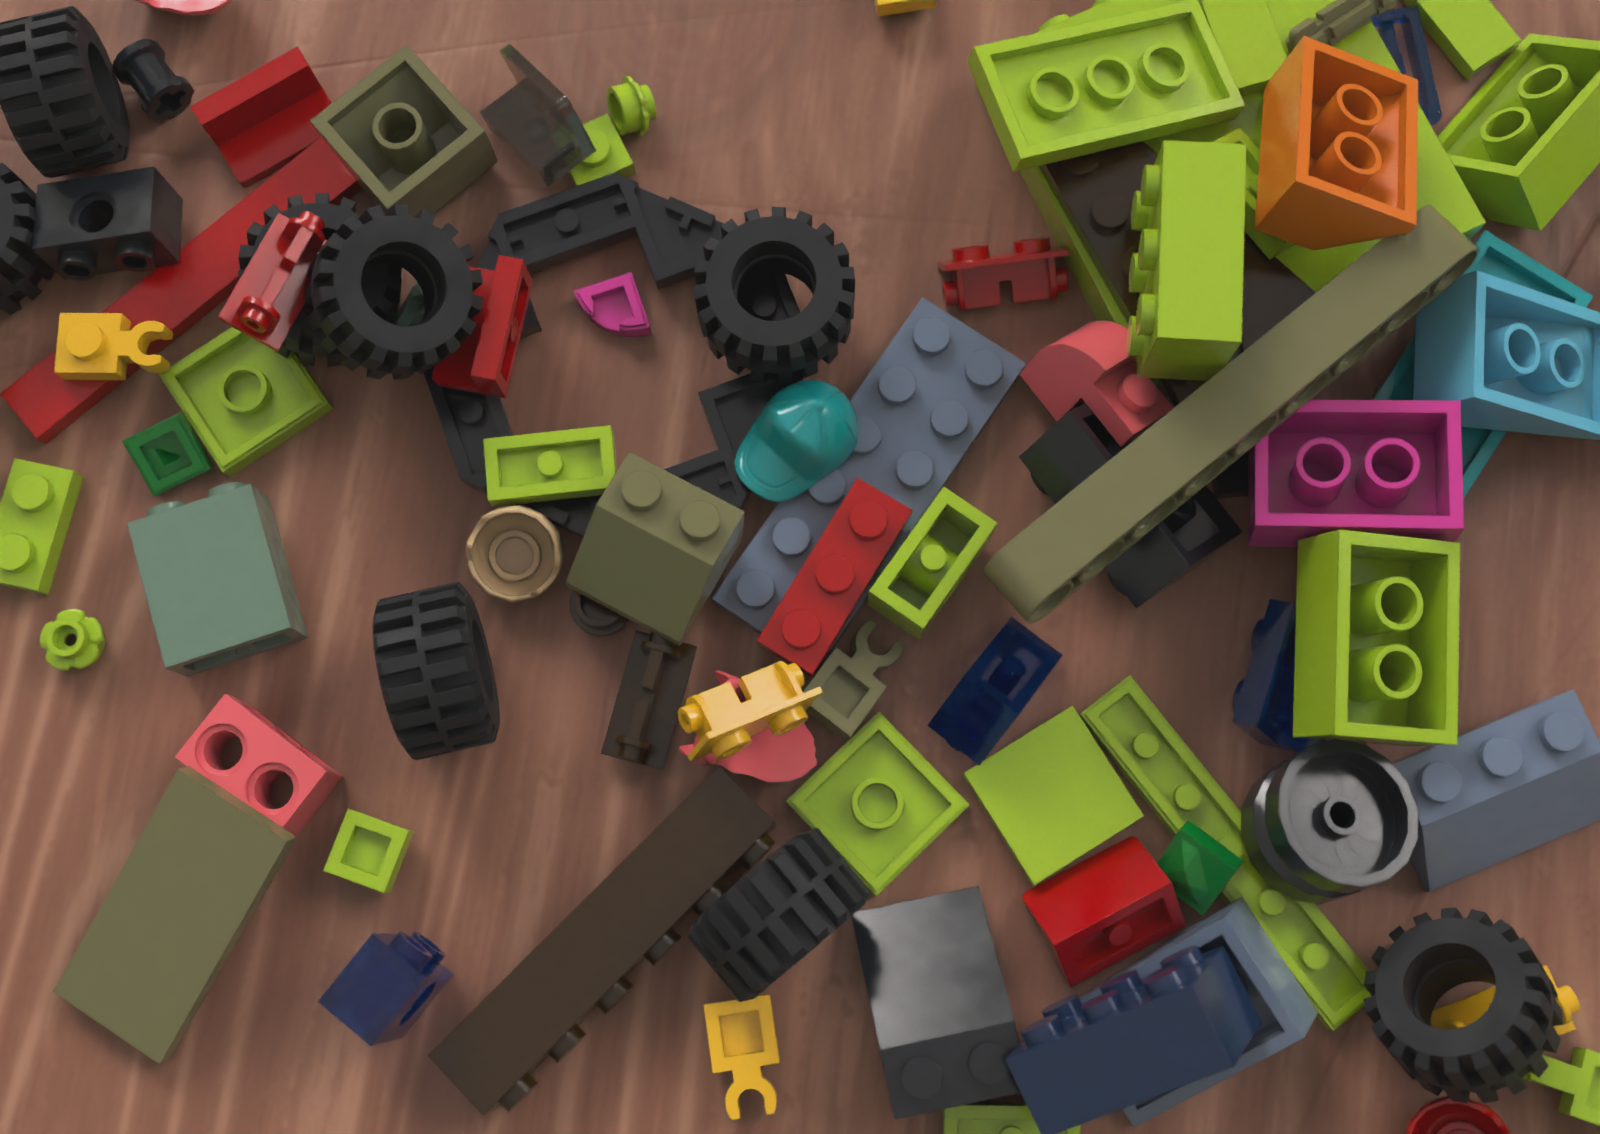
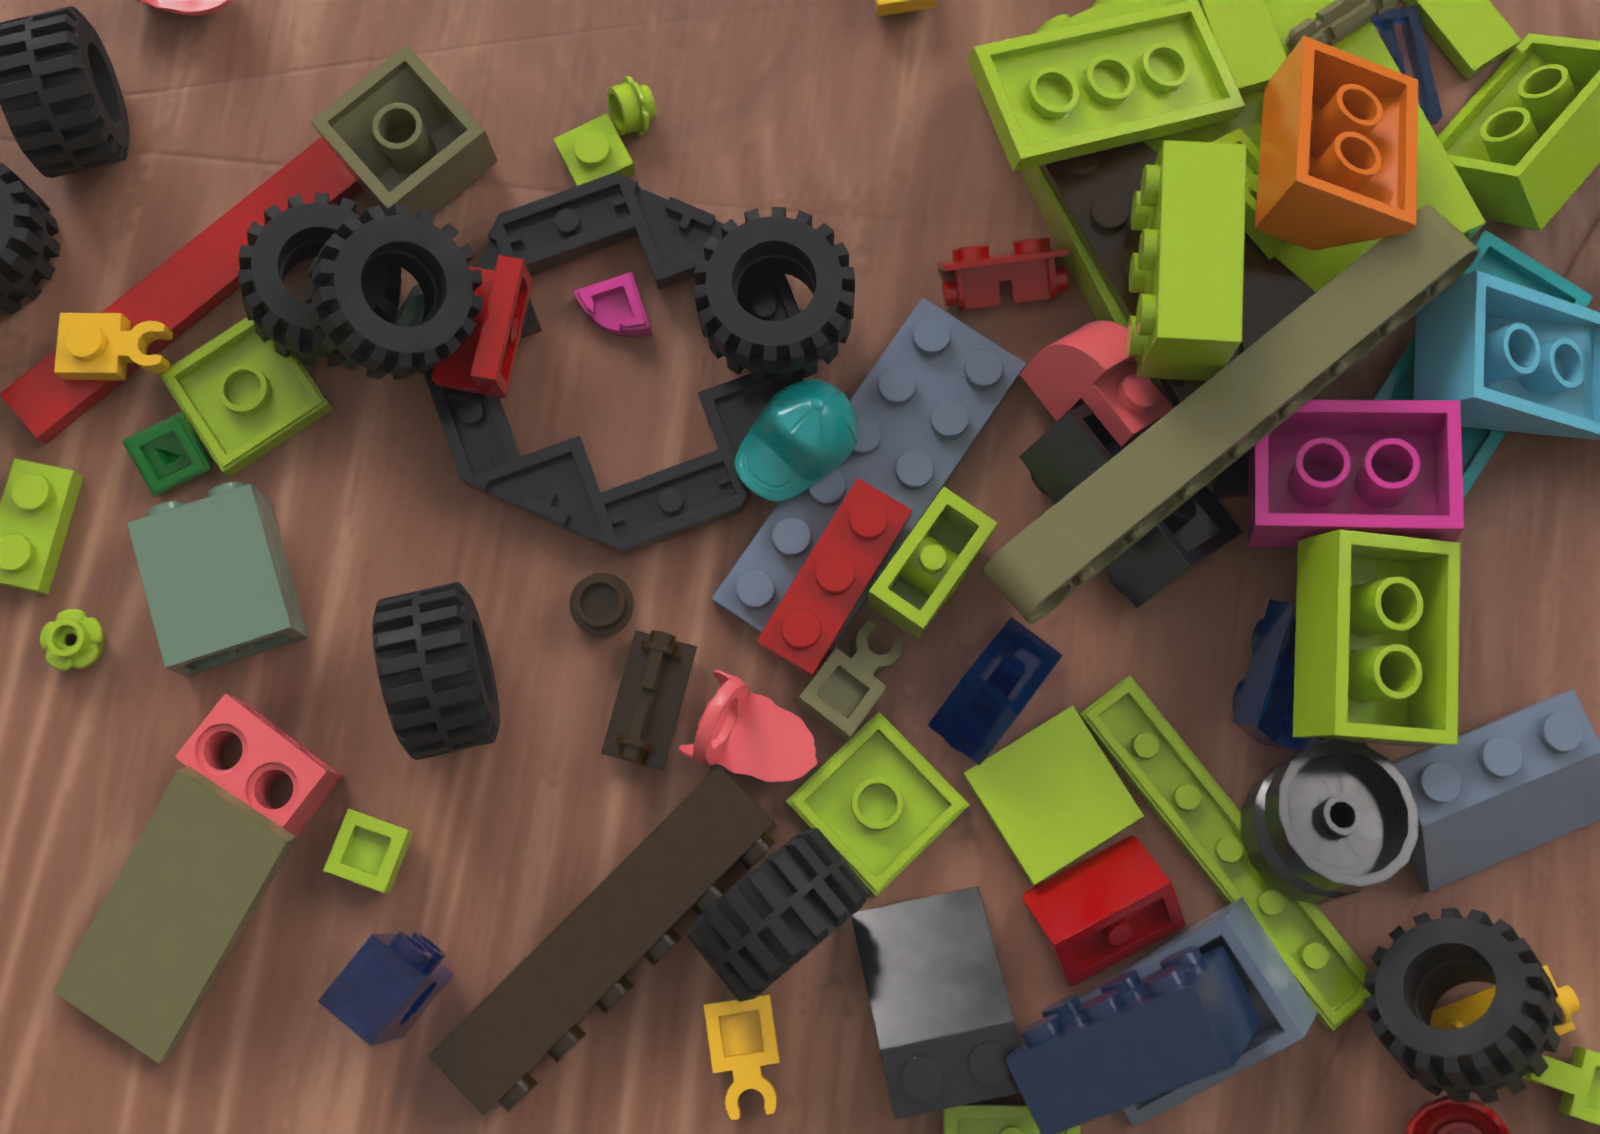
(108, 223): black brick -> none
(145, 69): black bush -> none
(264, 116): red panel -> none
(275, 280): hinge -> none
(514, 553): tan hair -> none
(537, 122): clear smoke panel -> none
(549, 465): lime plate -> none
(655, 548): olive slope -> none
(726, 723): yellow hinge -> none
(1198, 867): green tile -> none

